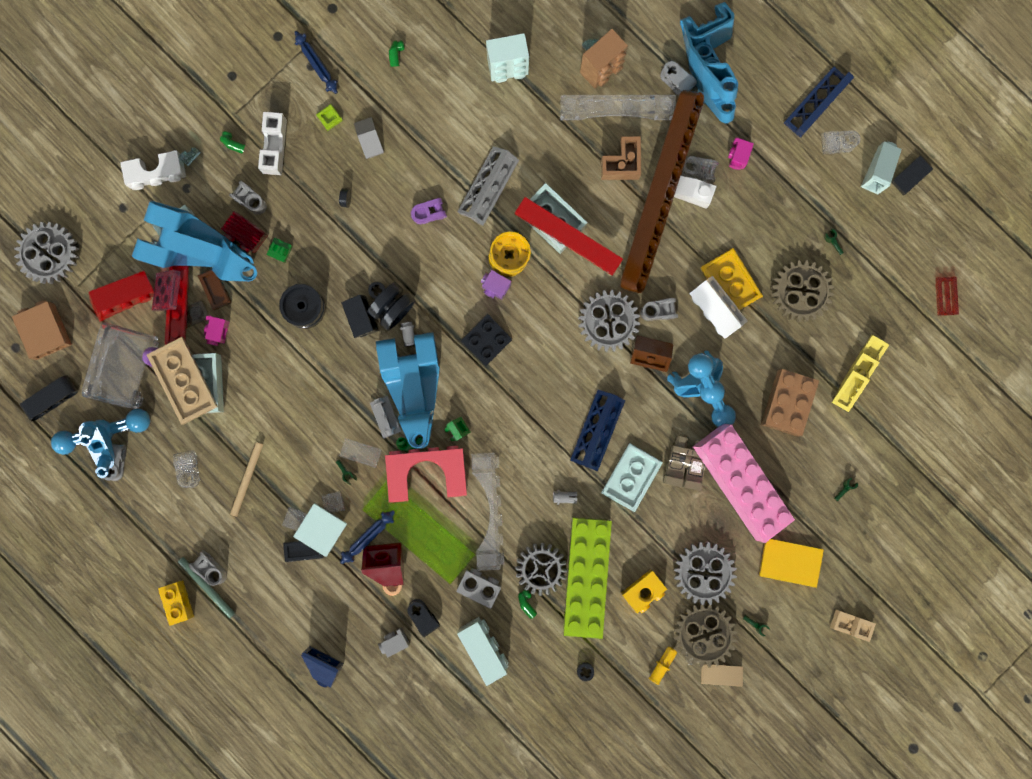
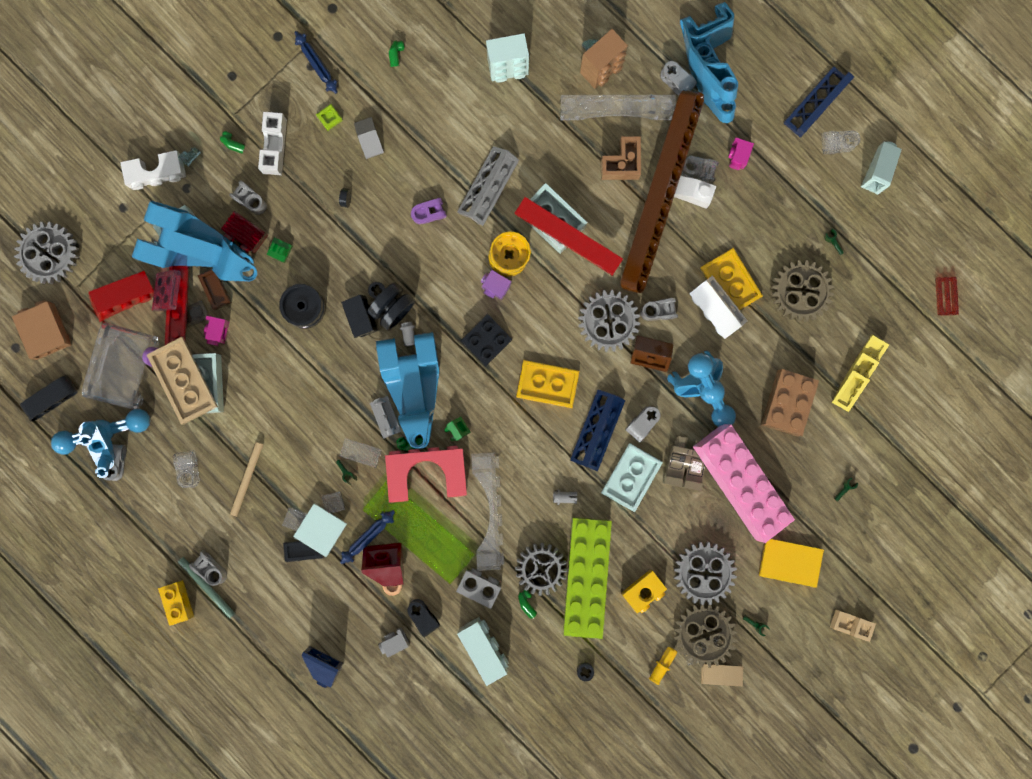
(547, 384): none -> yellow tile
(641, 426): none -> light grey piece
(912, 175): black tile -> none

